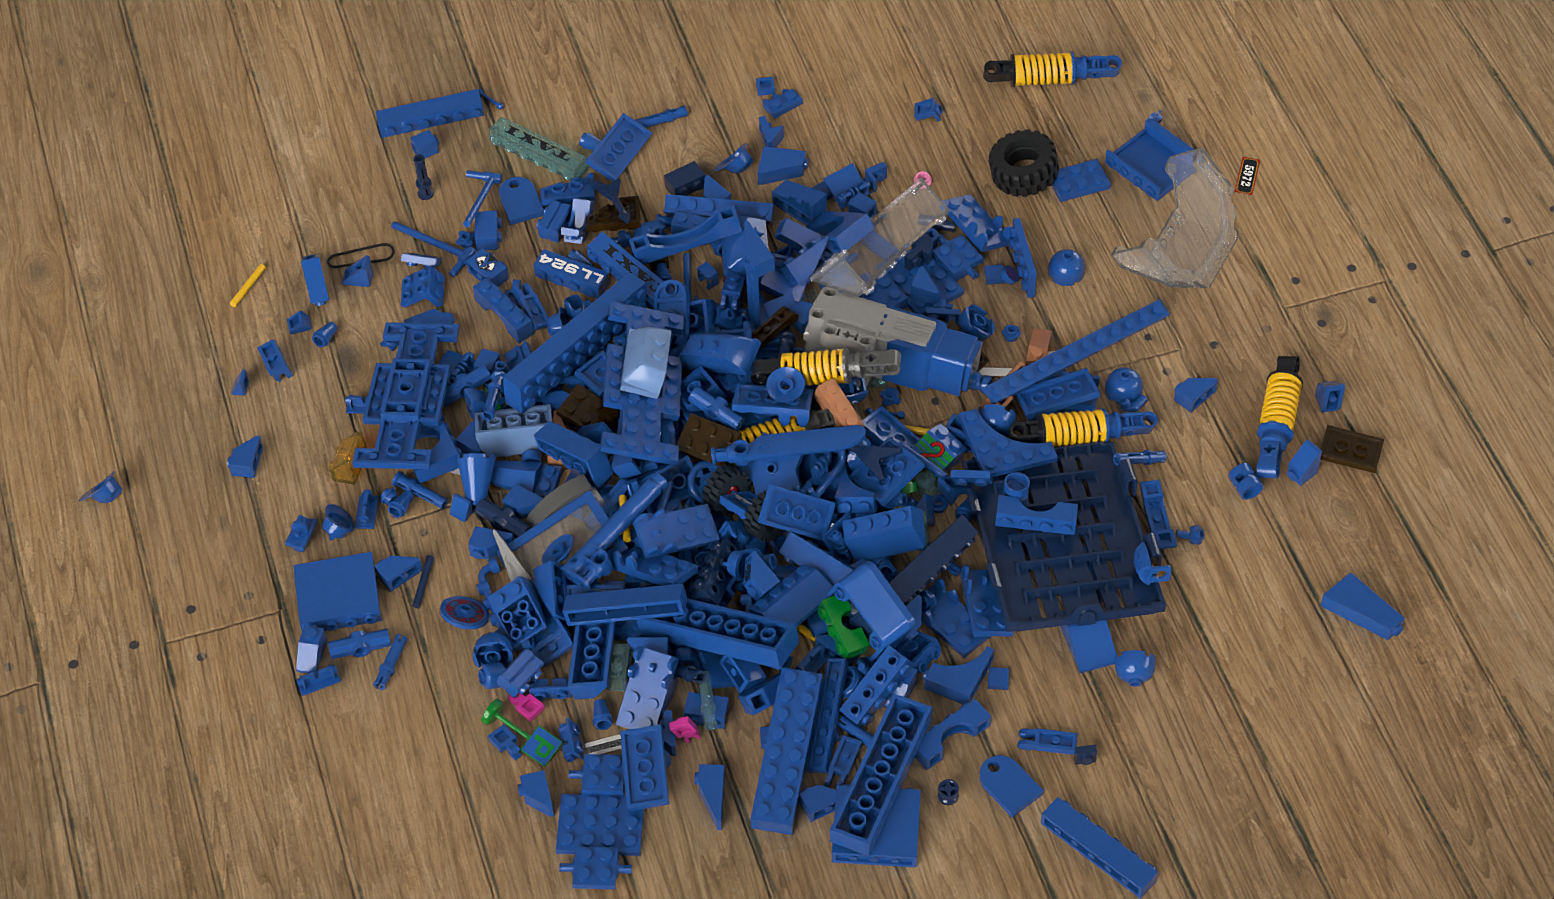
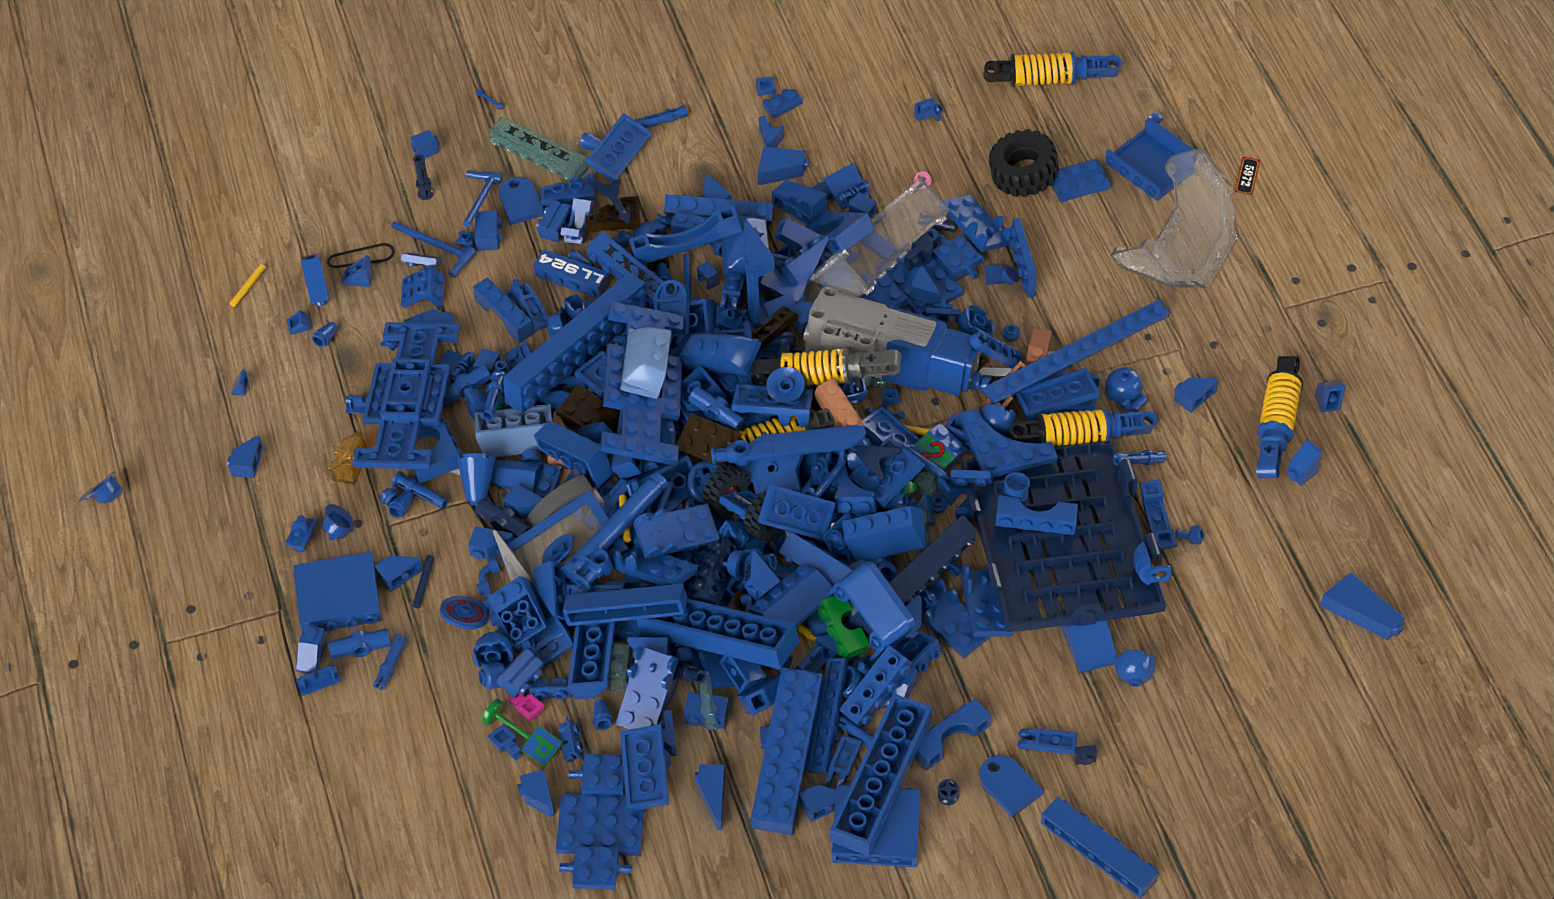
(274, 360): blue hinge -> none
(366, 510): blue hinge -> none
(429, 113): blue brick -> none
(461, 508): blue slope -> none
(467, 440): blue slope -> none
(486, 265): blue brick -> none
(604, 745): sticker -> none
(684, 728): dark pink plate -> none
(685, 180): dark blue brick -> none
(737, 162): blue piece -> none
(875, 174): blue bracket -> none
(958, 681): blue arch -> none
(996, 349): none -> blue beam
(998, 678): blue tile -> none
(1066, 267): blue cylinder -> none
(1245, 481): blue wheel -> none
(1351, 449): dark brown plate -> none

